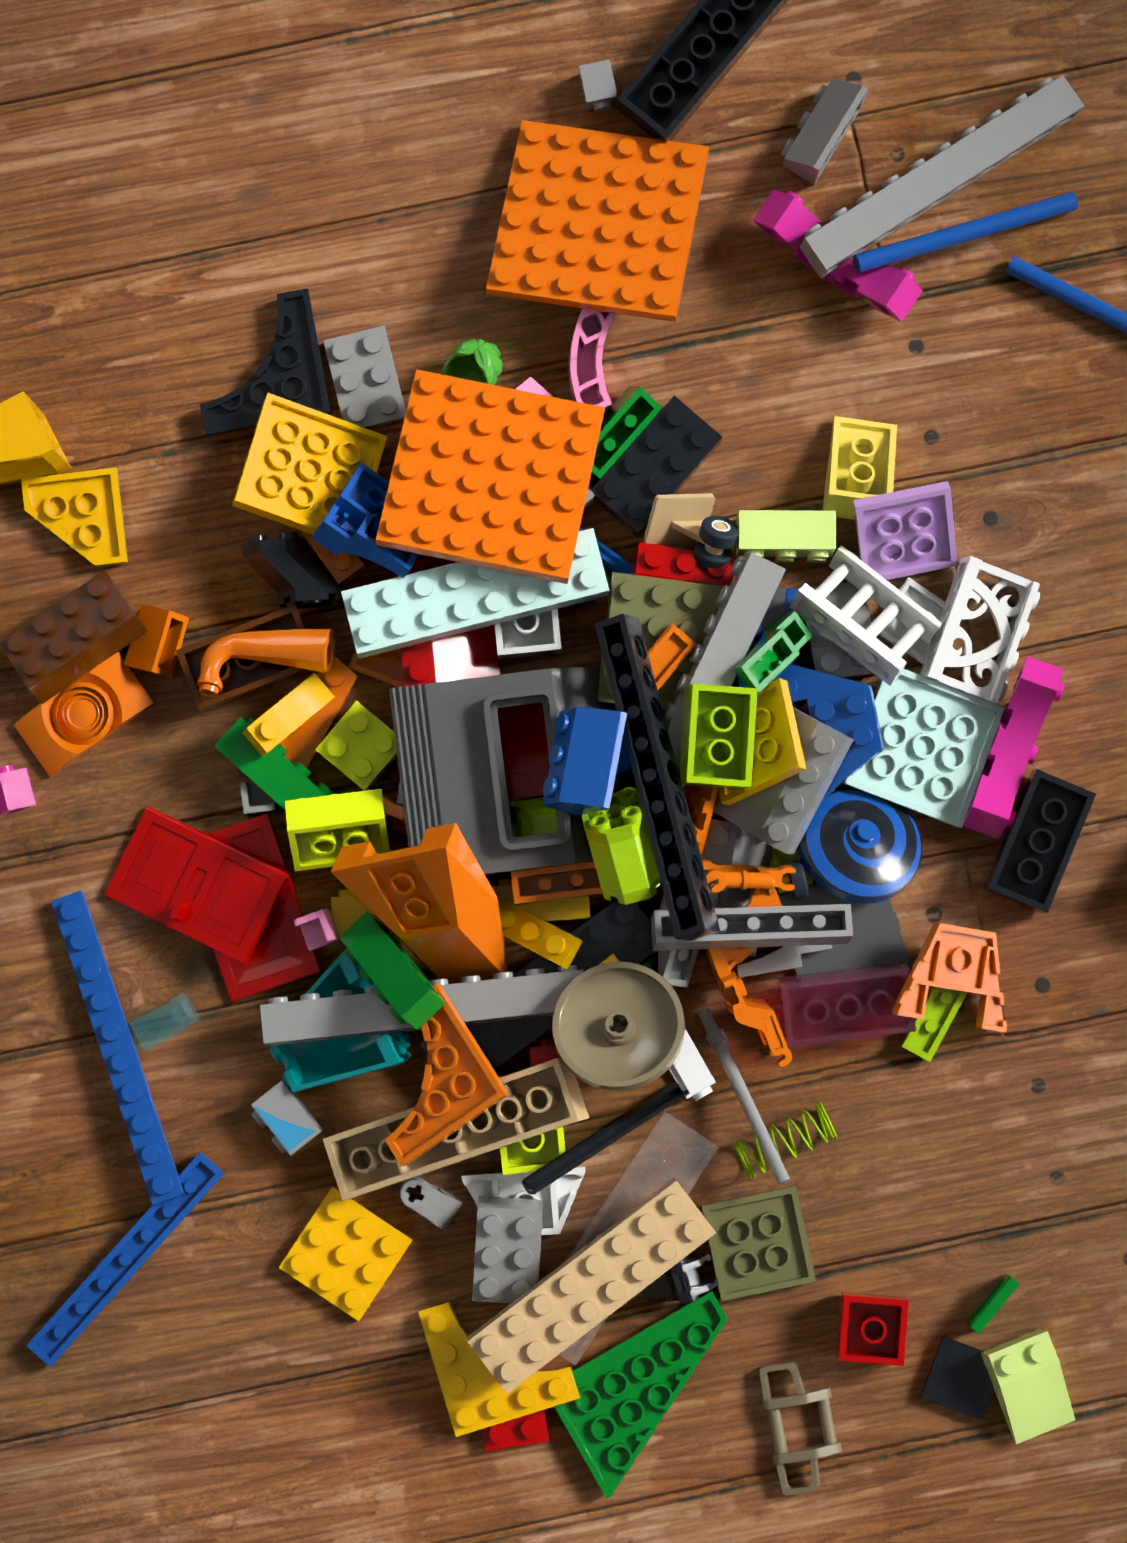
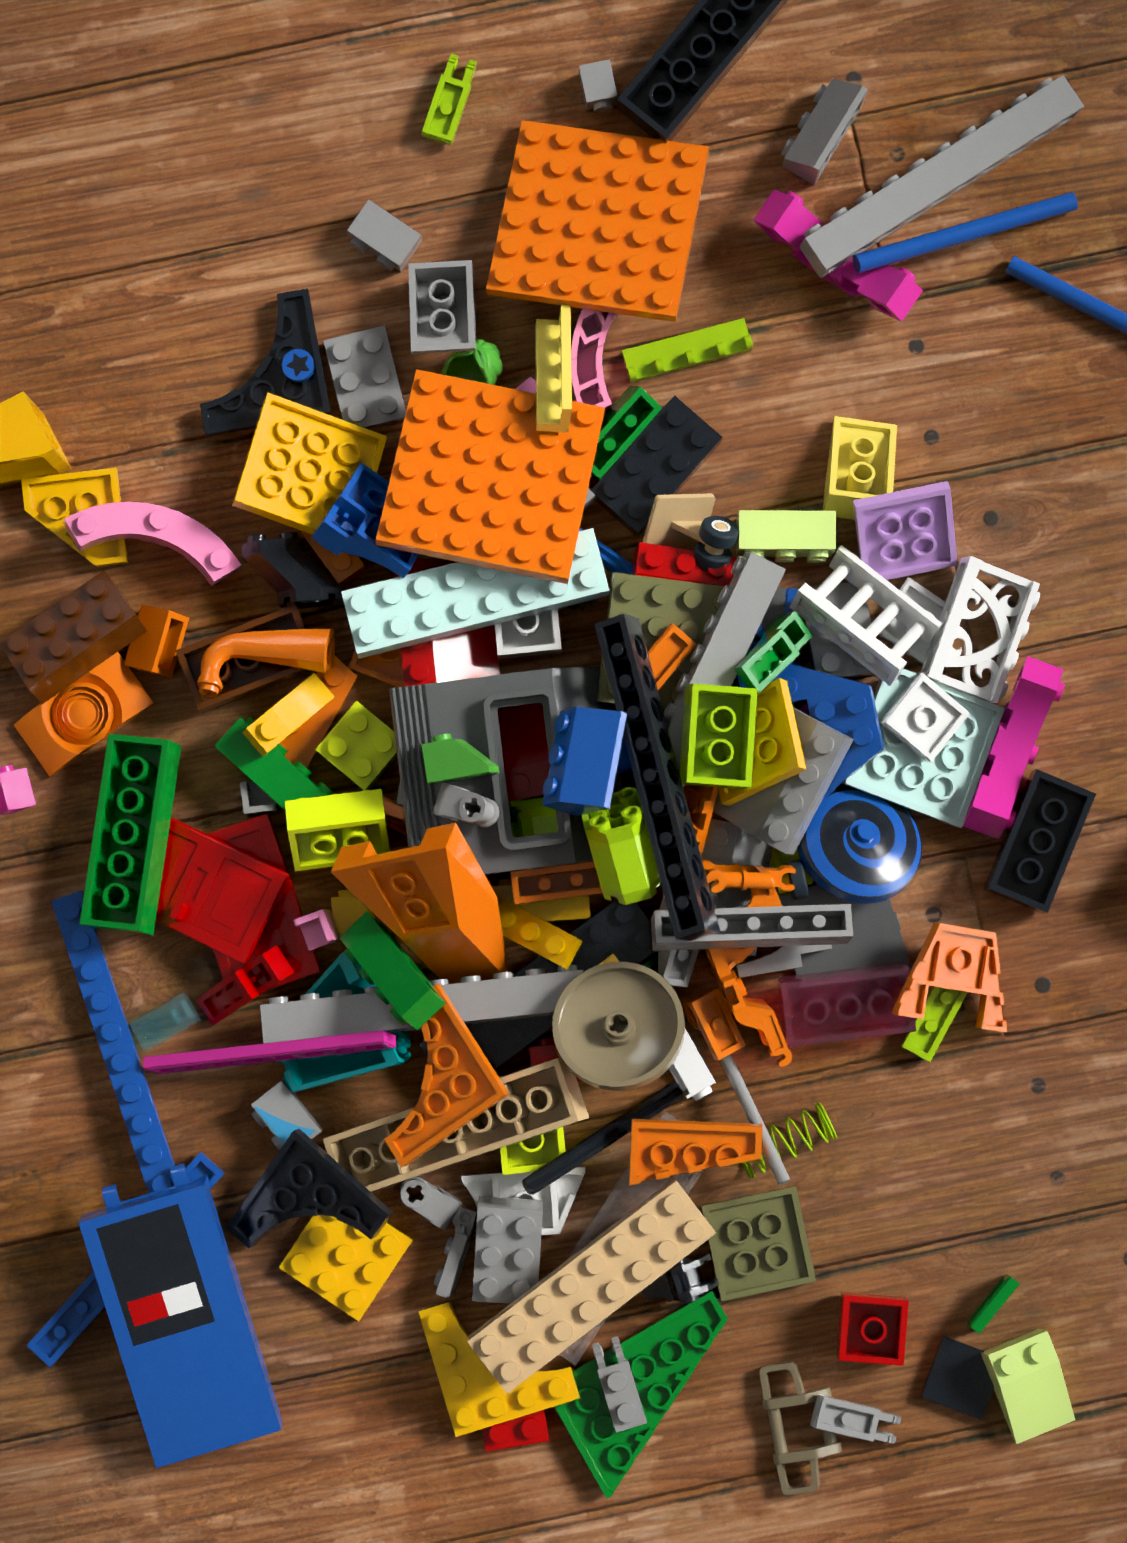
(130, 834): none -> green brick
(158, 526): none -> bright pink brick
(180, 1319): none -> blue piece
(245, 985): none -> red slope
(270, 1052): none -> dark pink tile
(298, 365): none -> blue tile
(306, 1183): none -> black plate
(384, 237): none -> light grey brick
(442, 307): none -> light grey slope
(448, 103): none -> lime hinge
(454, 760): none -> bright green slope
(456, 1250): none -> light grey hinge
(462, 805): none -> light grey piece
(553, 372): none -> light yellow fence
(619, 1388): none -> light grey hinge
(681, 1147): none -> orange wing
(687, 350): none -> lime hinge
(712, 1016): none -> orange plate
(852, 1419): none -> light grey hinge
(924, 717): none -> white tile

